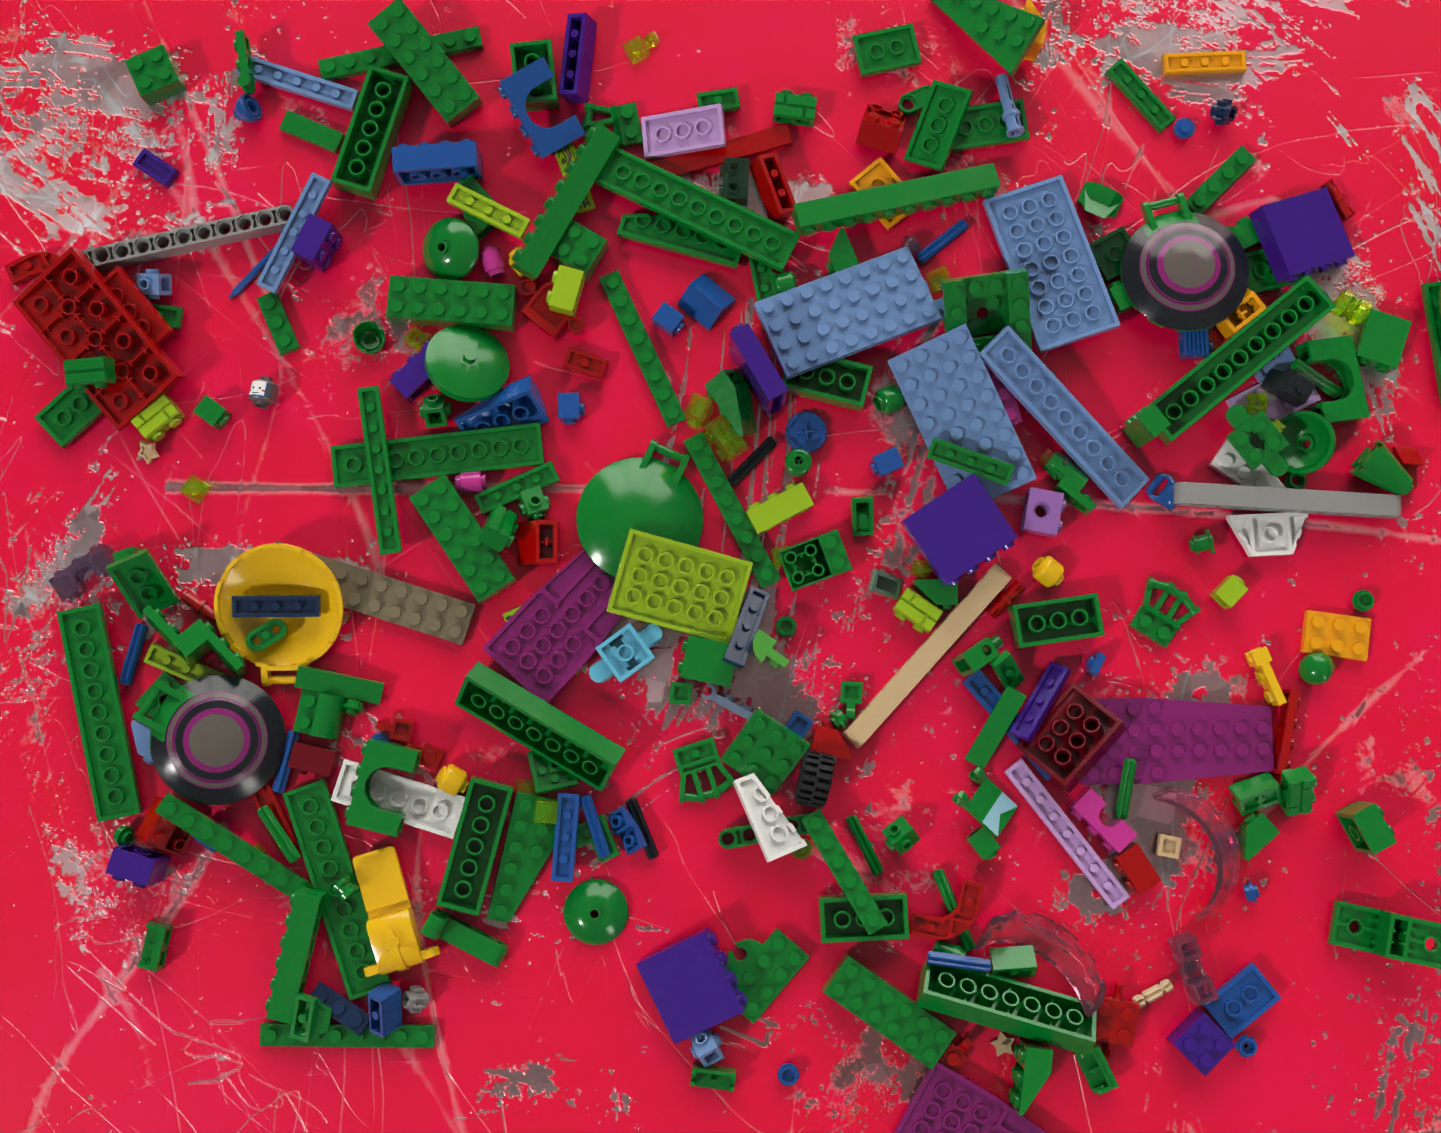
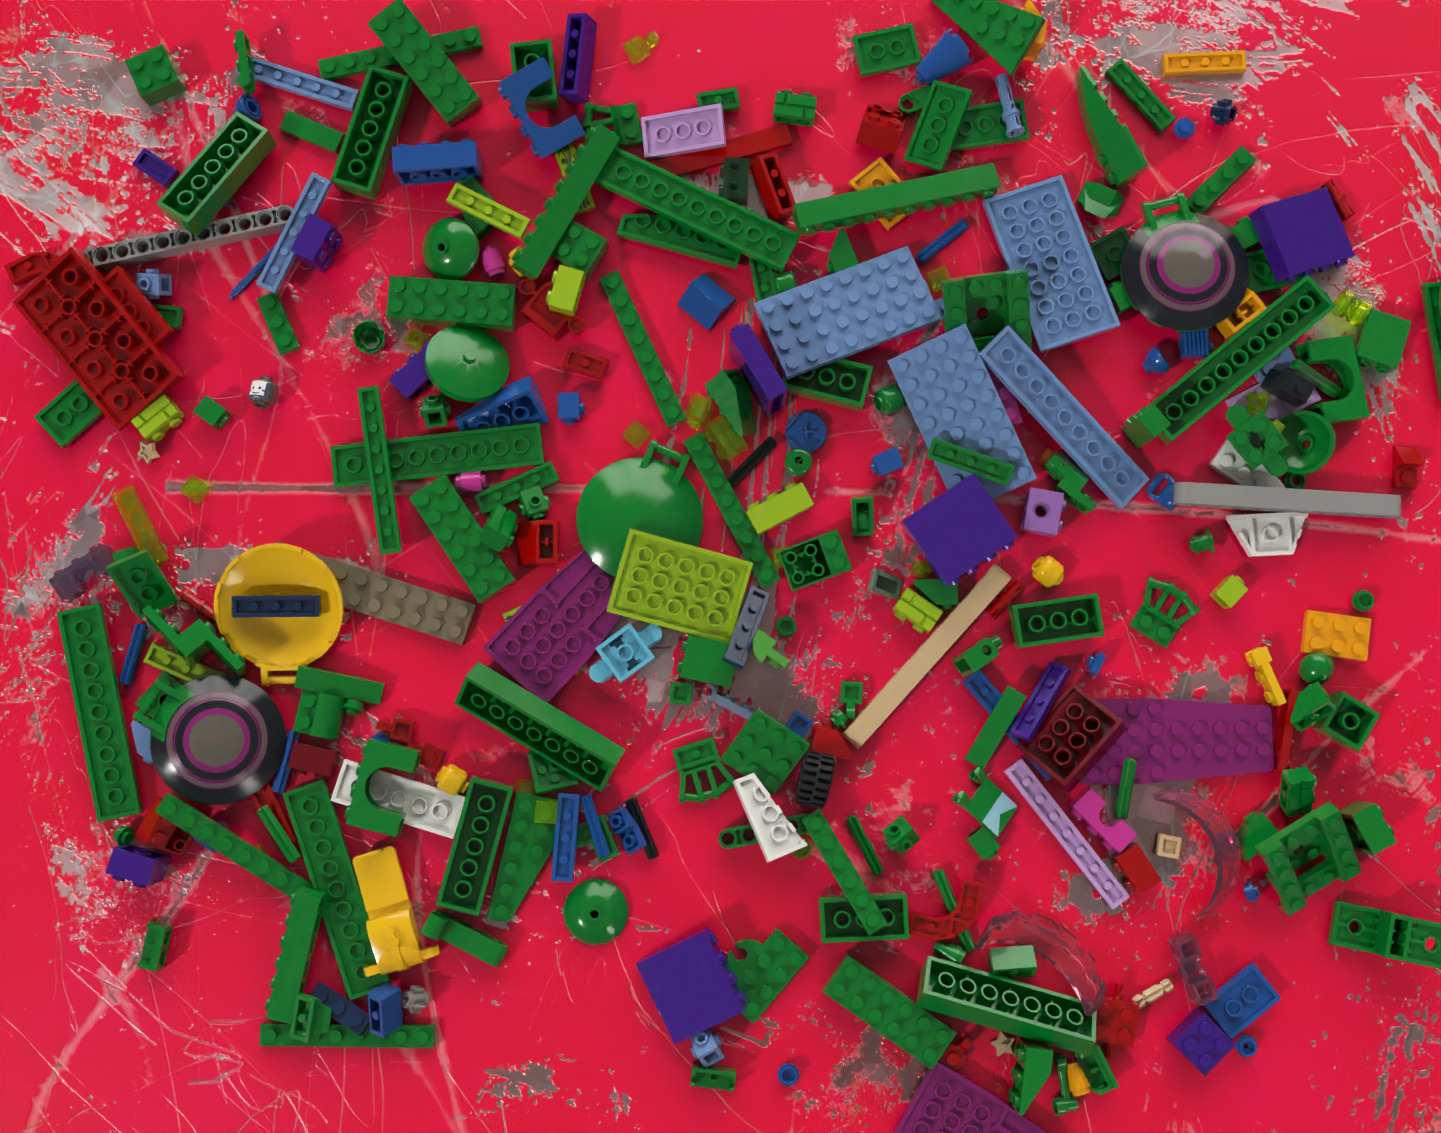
(89, 371): green brick -> none
(139, 523): none -> clear neon green plate
(216, 173): none -> green brick
(266, 634): green plate -> none
(345, 888): green wheel -> none
(636, 434): none -> plate
(668, 320): blue brick -> none
(912, 243): clear purple plate -> none
(943, 59): none -> blue cone
(958, 961): blue axle -> none
(1007, 670): green plate -> none
(1065, 1102): none -> green brick
(1077, 1080): none -> light orange cone
(1111, 141): none -> green wedge
(1155, 362): none -> blue brick
(1255, 793): green hinge -> none
(1311, 706): none -> green slope
(1312, 835): none -> green piece
(1349, 724): none -> green brick
(1382, 469): green cone -> none

